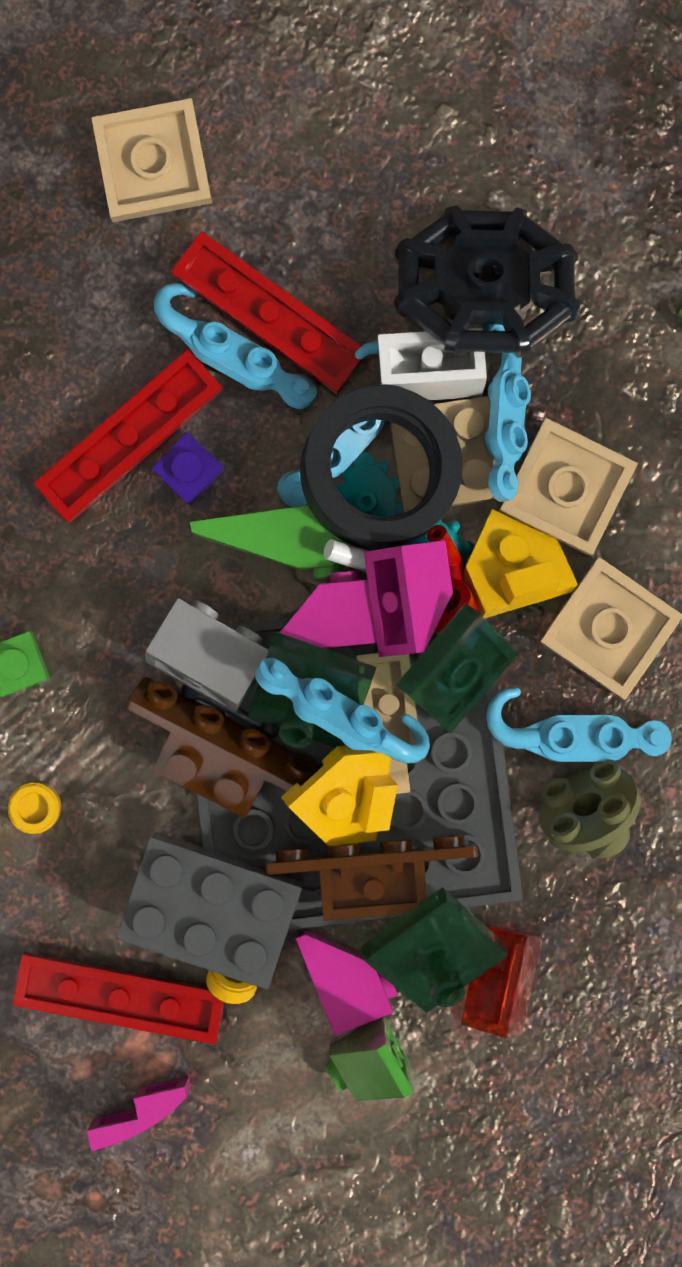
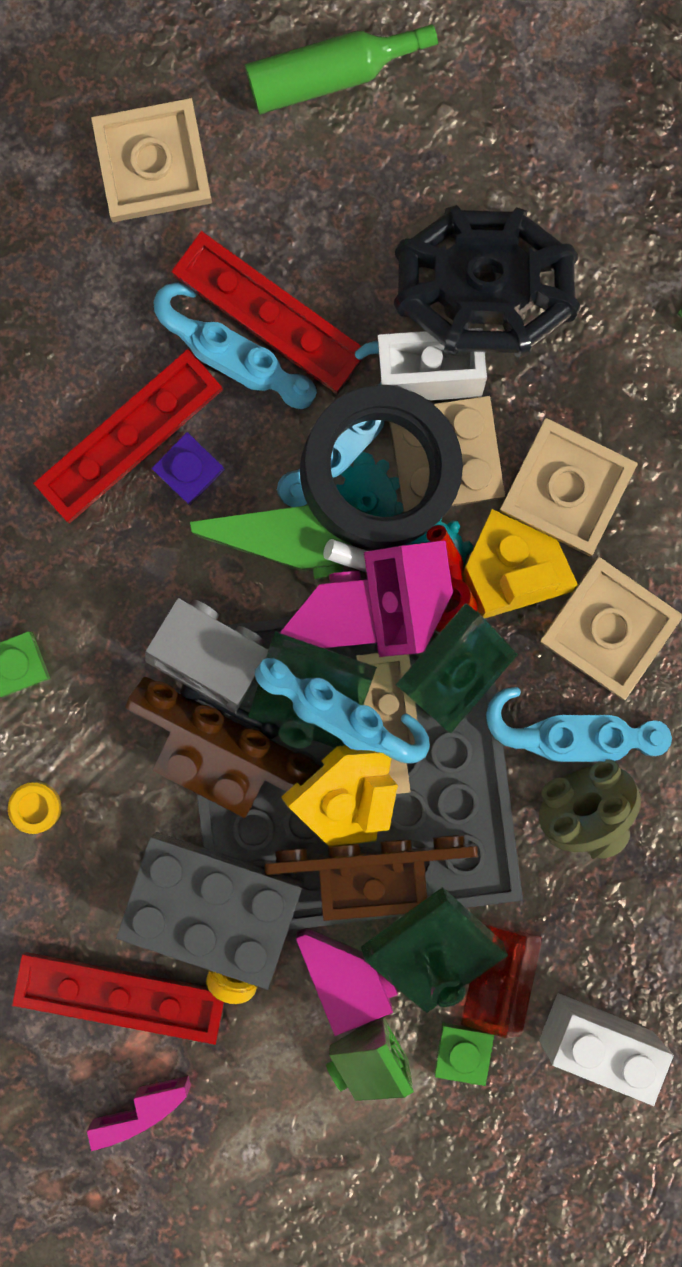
(328, 66): none -> bright green piece
(463, 1054): none -> bright green plate
(506, 432): medium azure piece -> none
(605, 1049): none -> white brick

